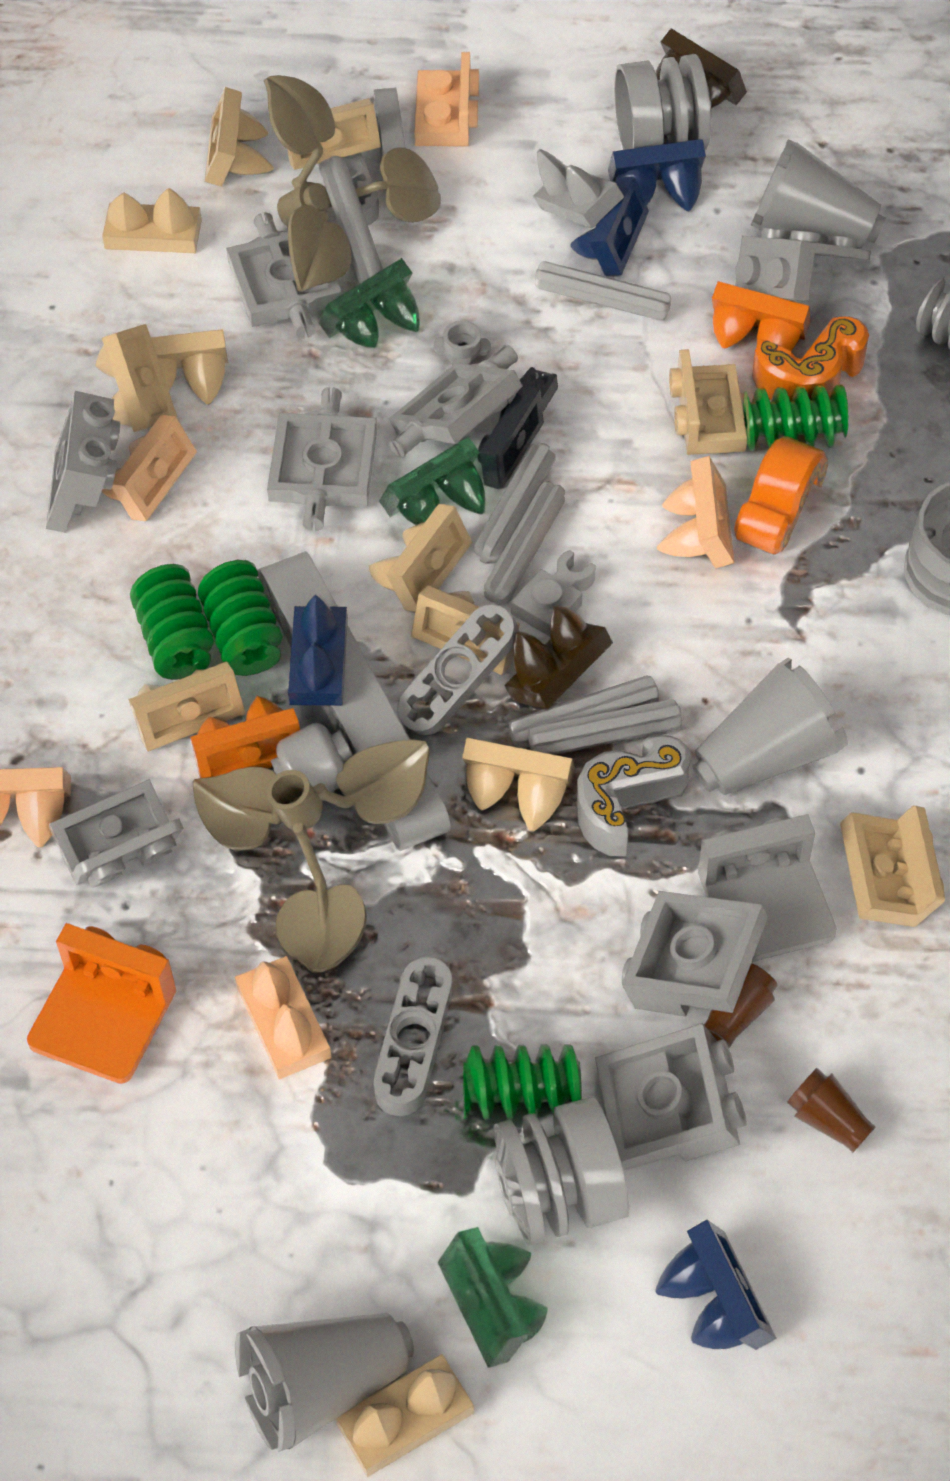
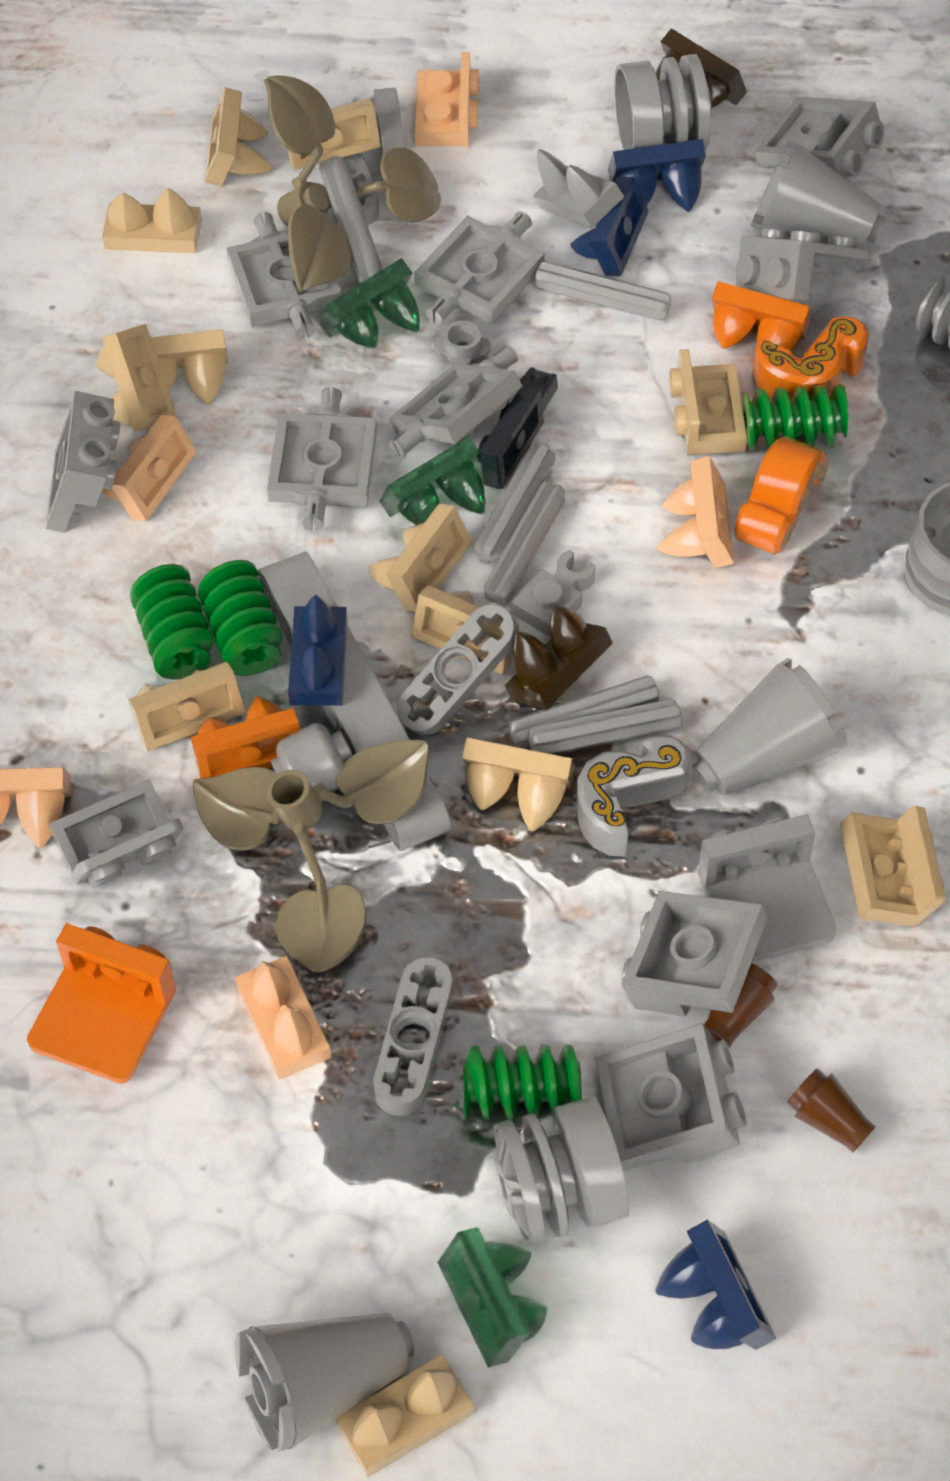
(479, 269): none -> light grey plate
(831, 129): none -> light grey plate

